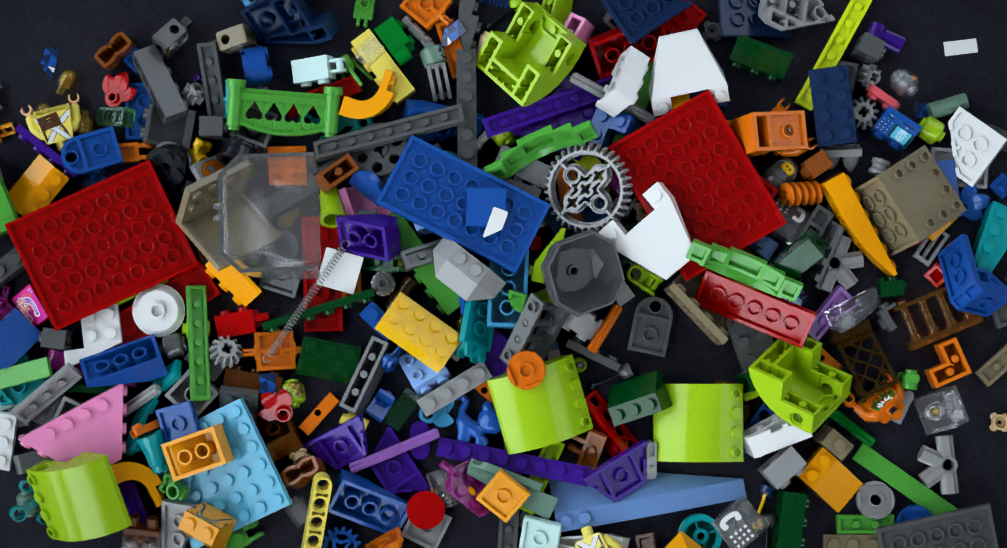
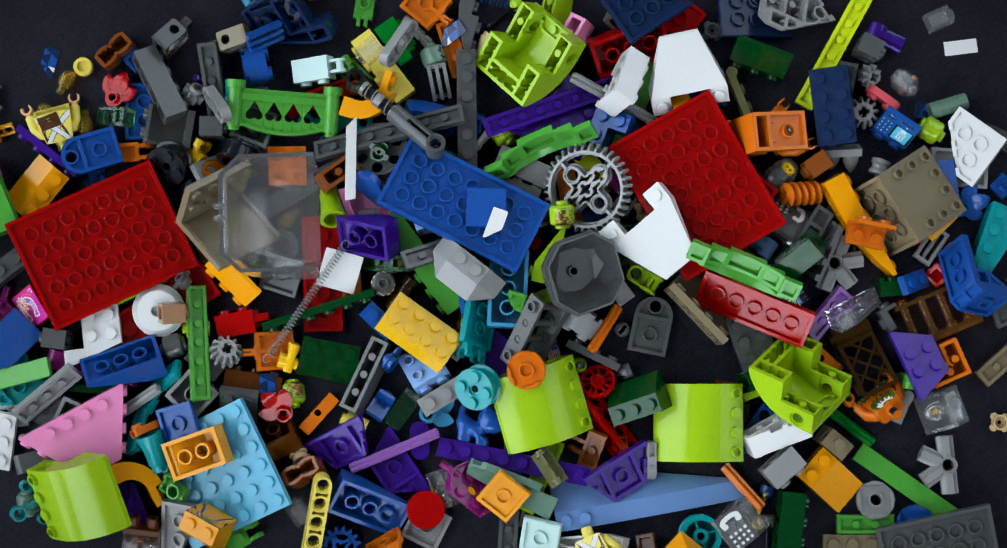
(83, 67): none -> light yellow tile
(172, 312): none -> medium nougat brick
(182, 280): none -> dark grey plate
(217, 104): none -> light grey beam
(265, 39): none -> blue tile
(288, 360): none -> yellow plate
(350, 160): none -> white sticker
(375, 156): none -> dark green plate
(393, 50): none -> light grey beam
(397, 115): none -> piece
(478, 387): none -> teal wheel
(549, 467): none -> olive hinge
(561, 214): none -> lime head
(597, 381): none -> red wheel
(618, 327): none -> dark grey hinge
(737, 91): none -> olive plate
(743, 486): none -> orange axle
(867, 233): none -> orange bracket
(913, 281): none -> blue plate
(920, 360): none -> dark purple wing
(938, 19): none -> clear brick

